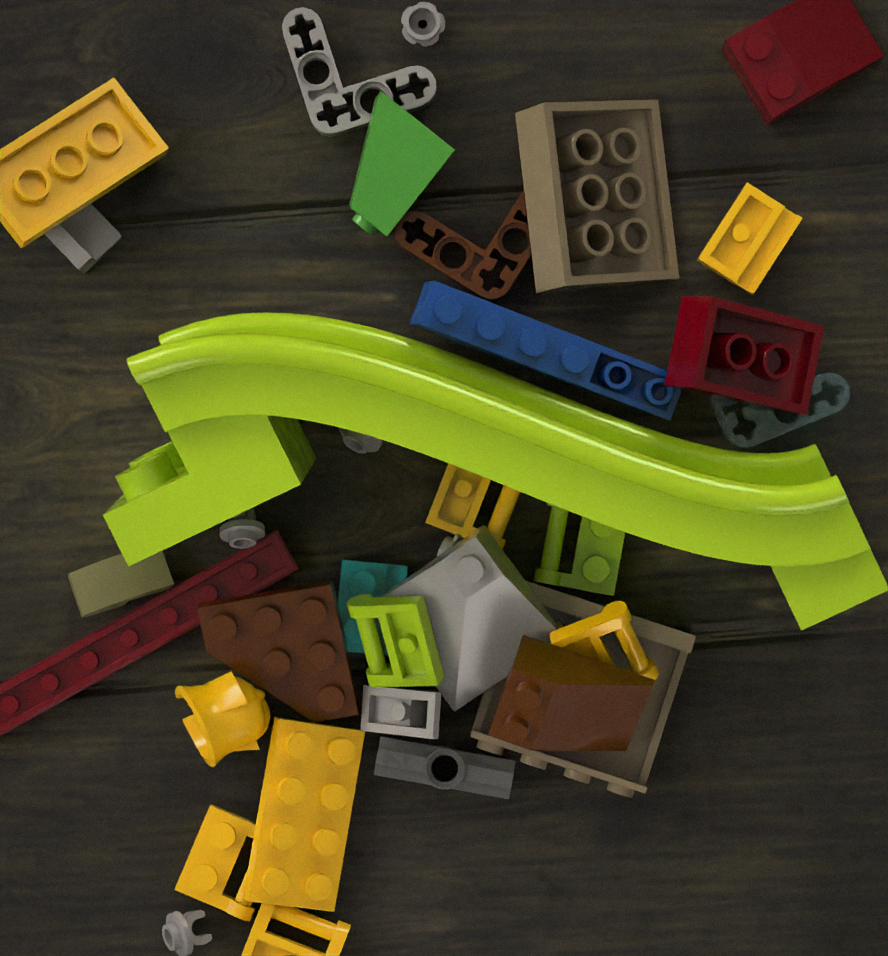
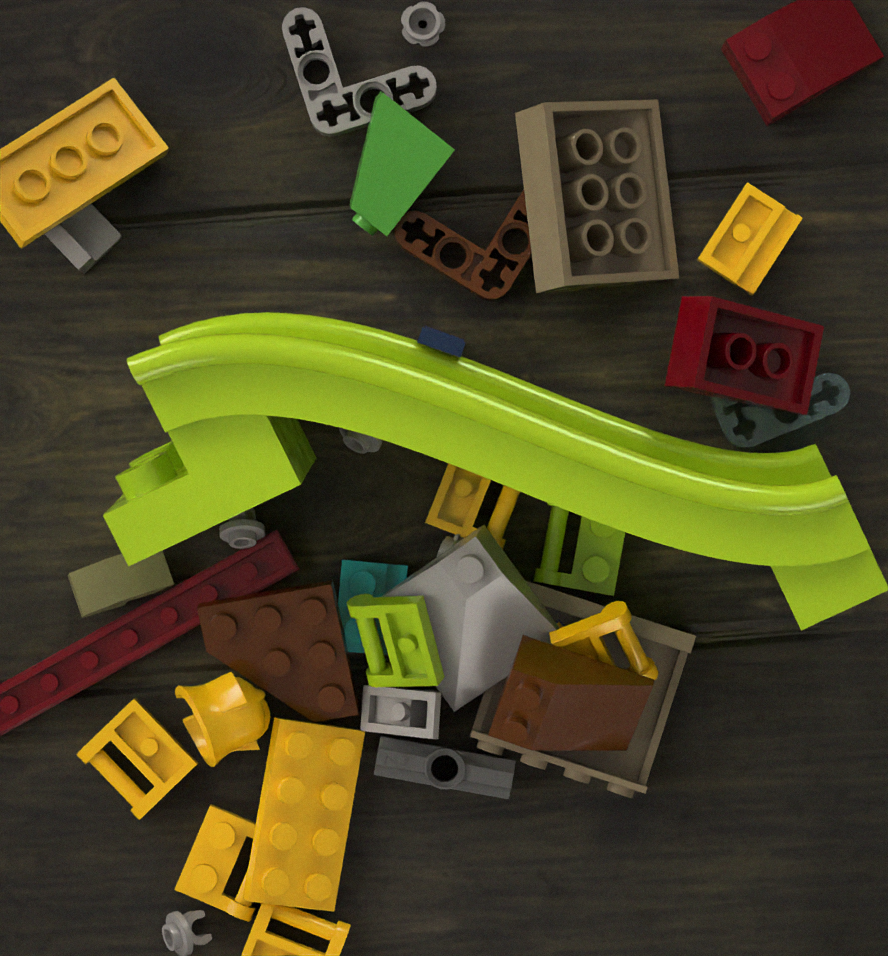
(148, 748): none -> yellow plate
(441, 341): none -> dark blue tile
(543, 349): blue slope -> none

